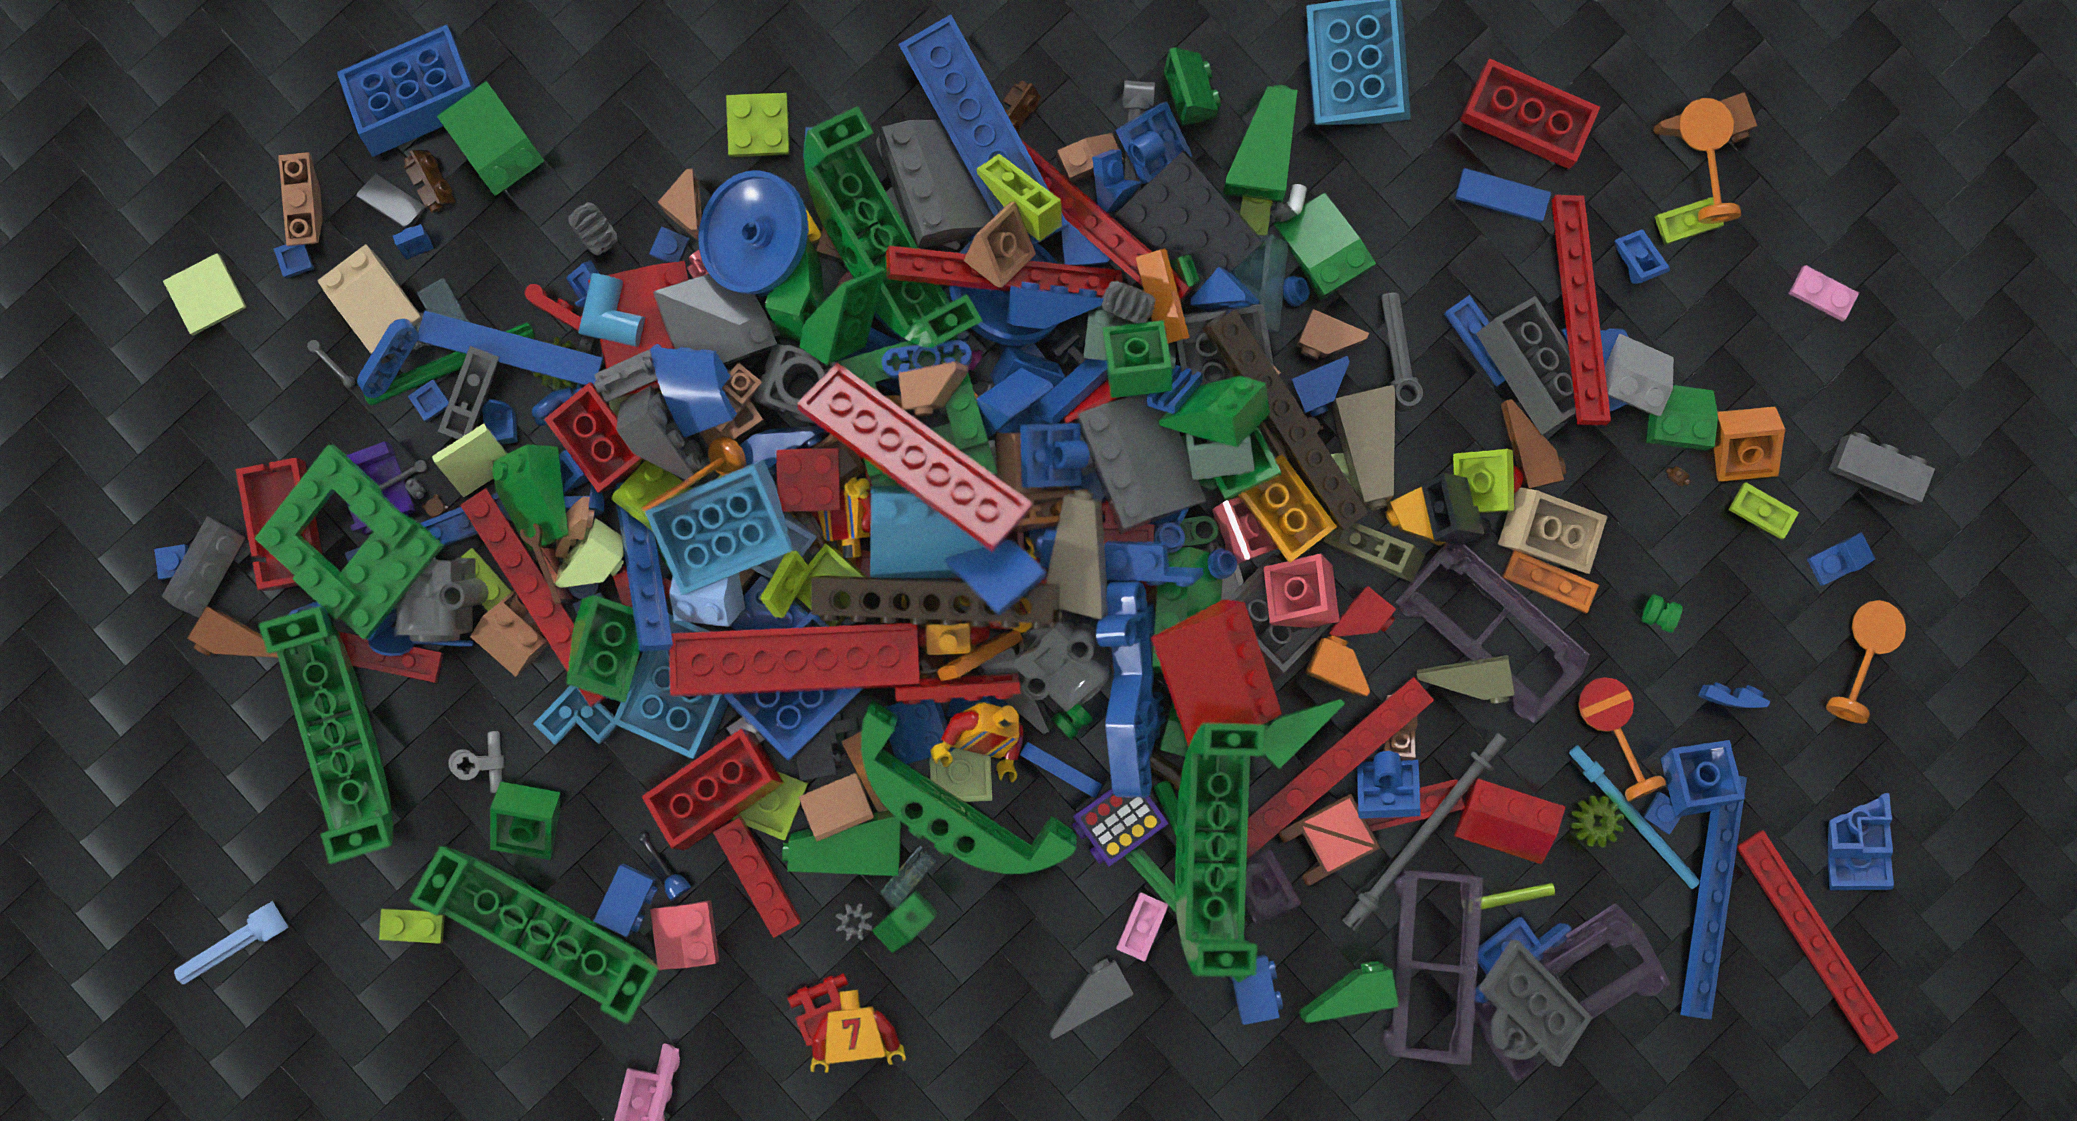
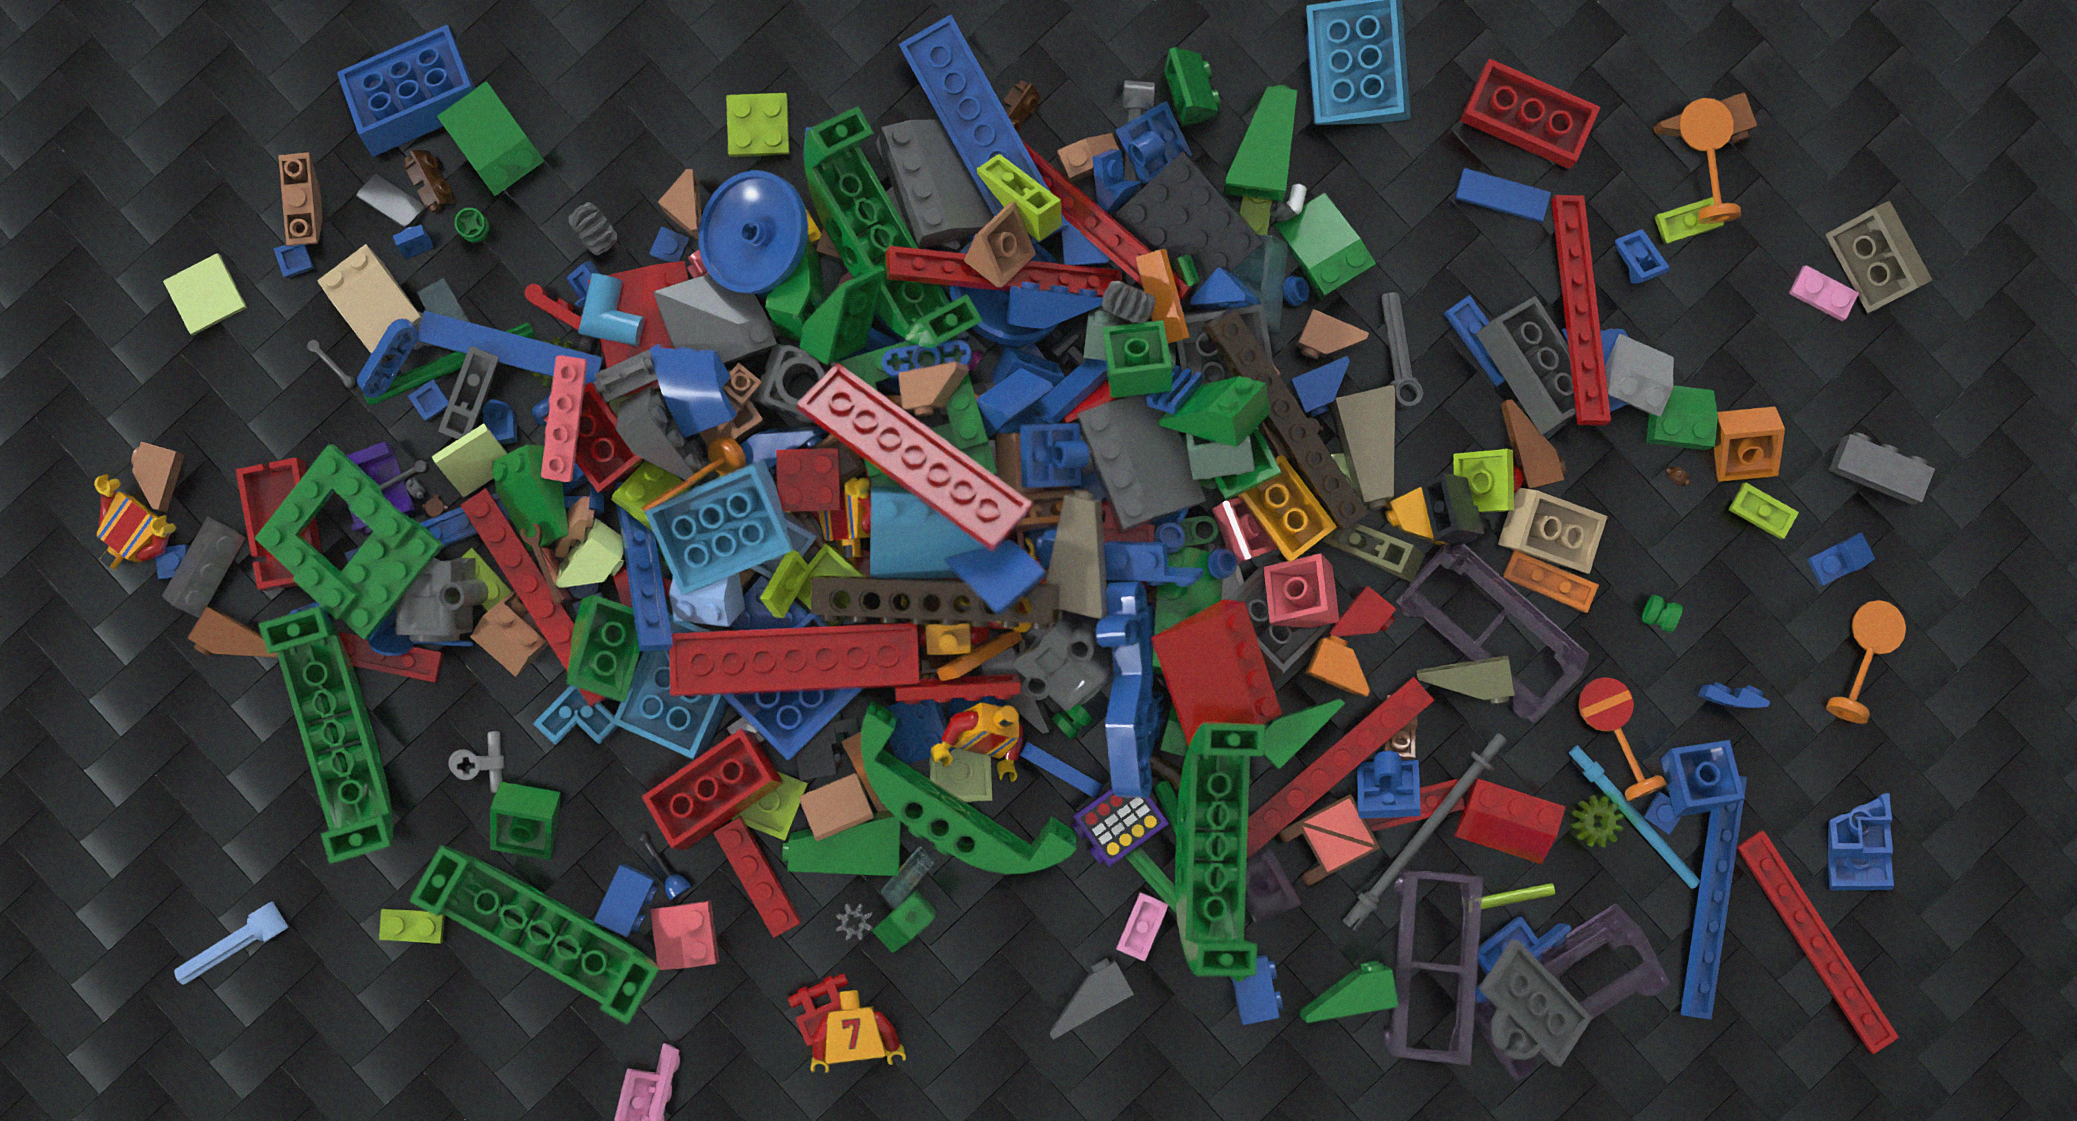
(129, 526): none -> torso
(156, 473): none -> nougat slope
(467, 220): none -> green wheel
(564, 418): none -> coral bracket
(1878, 256): none -> dark tan slope

